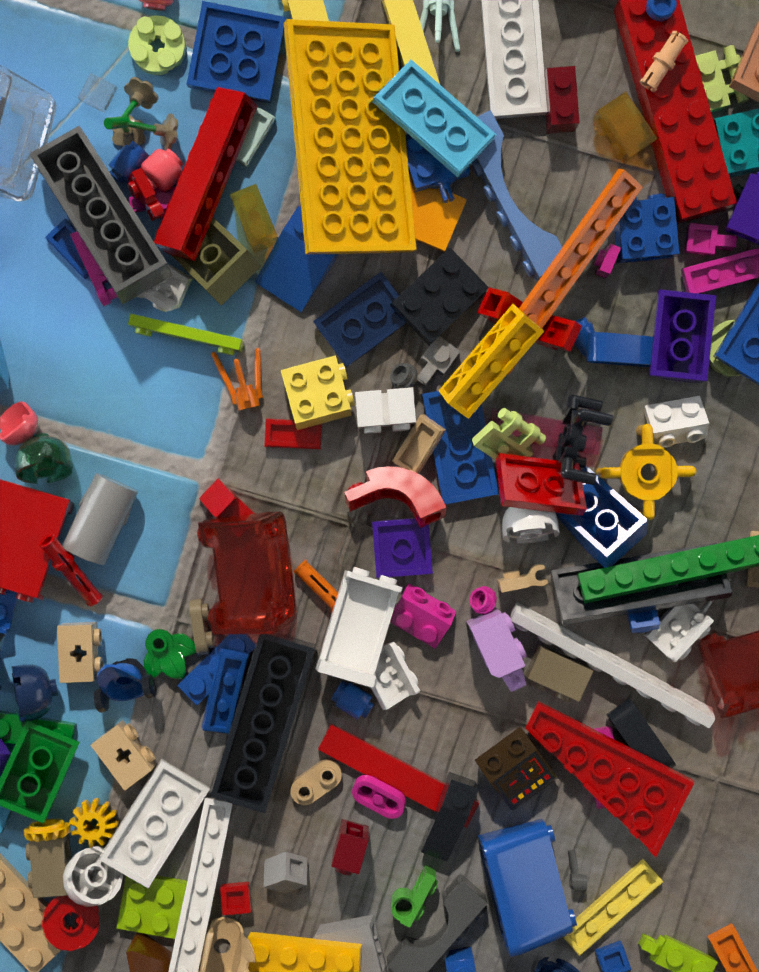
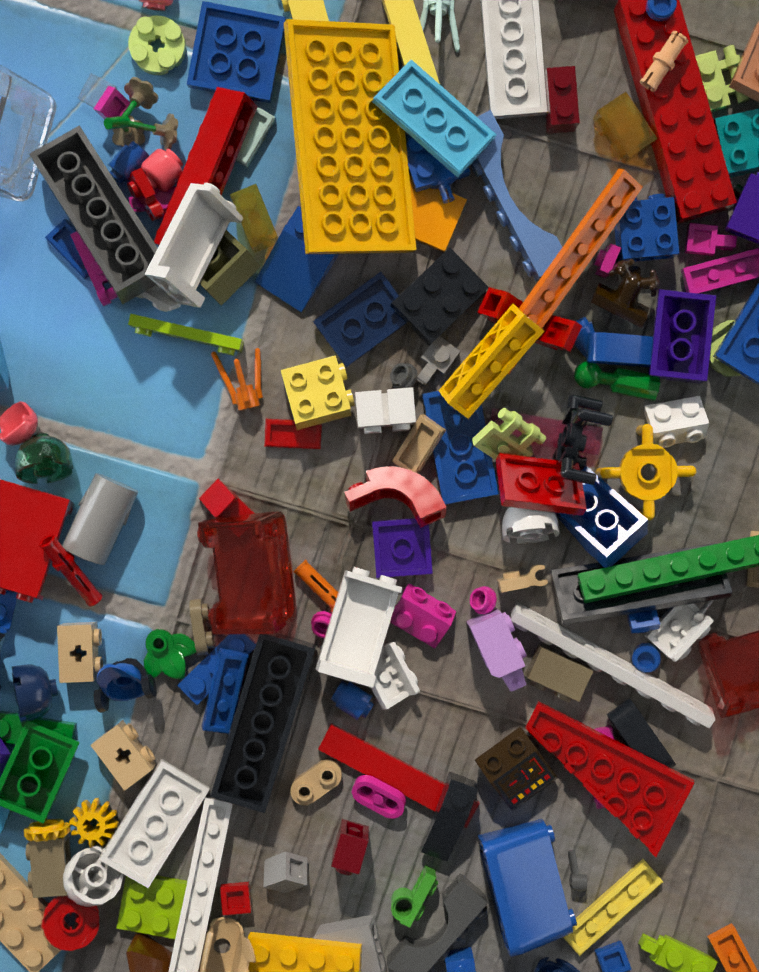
(111, 103): none -> dark pink plate
(191, 243): none -> white panel
(320, 623): none -> dark pink plate
(620, 381): none -> green piece
(623, 300): none -> dark brown piece
(646, 657): none -> blue tile

